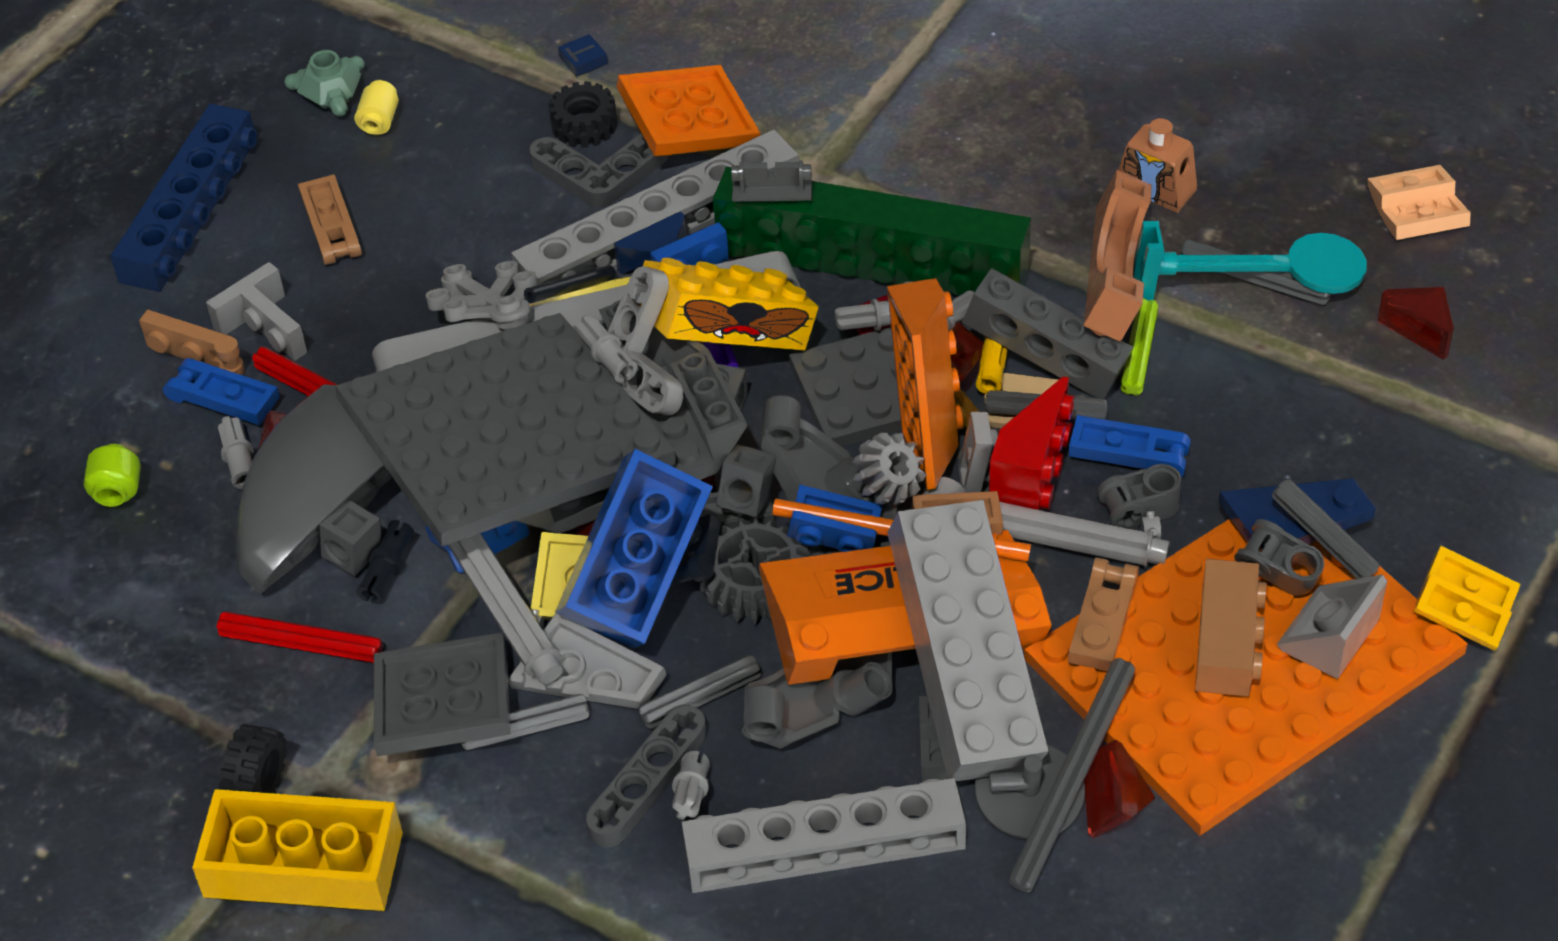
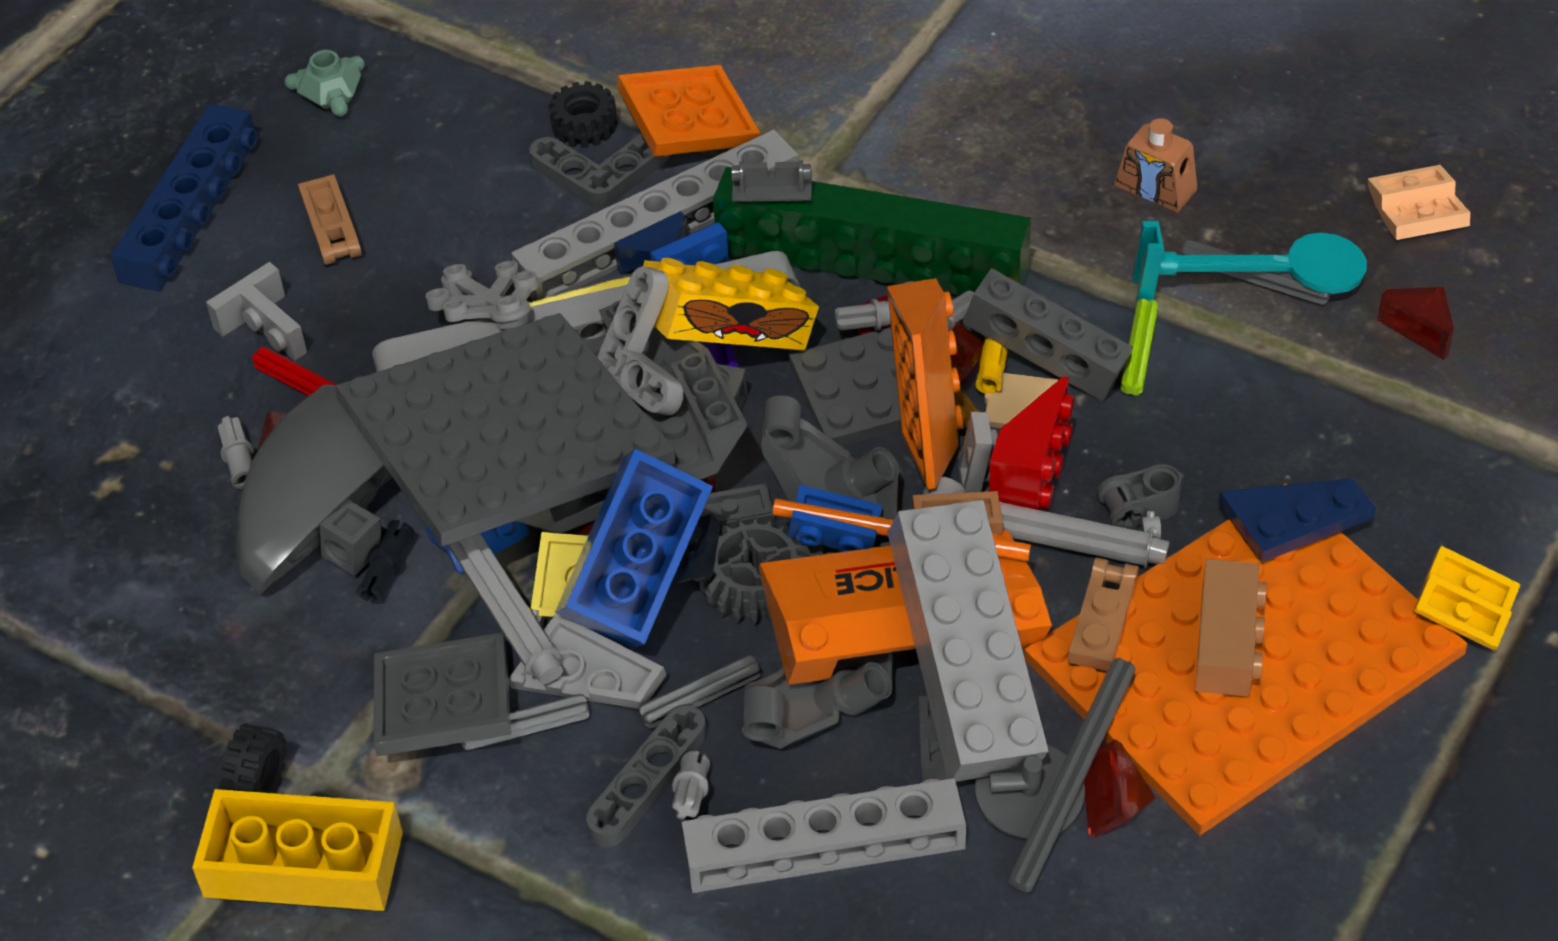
(112, 475): lime head -> none
(191, 341): medium nougat plate -> none
(222, 391): blue plate -> none
(298, 636): red axle -> none
(377, 107): light yellow brick -> none
(569, 284): black piece -> none
(582, 55): dark blue tile -> none
(606, 348): light grey axle -> none
(753, 468): dark grey brick -> none
(889, 468): light grey gear -> none
(1014, 402): dark grey axle -> none
(1112, 291): nougat arch -> none
(1128, 444): blue plate -> none
(1279, 554): dark grey piece -> none
(1325, 530): dark grey axle -> none
(1335, 623): light grey slope -> none

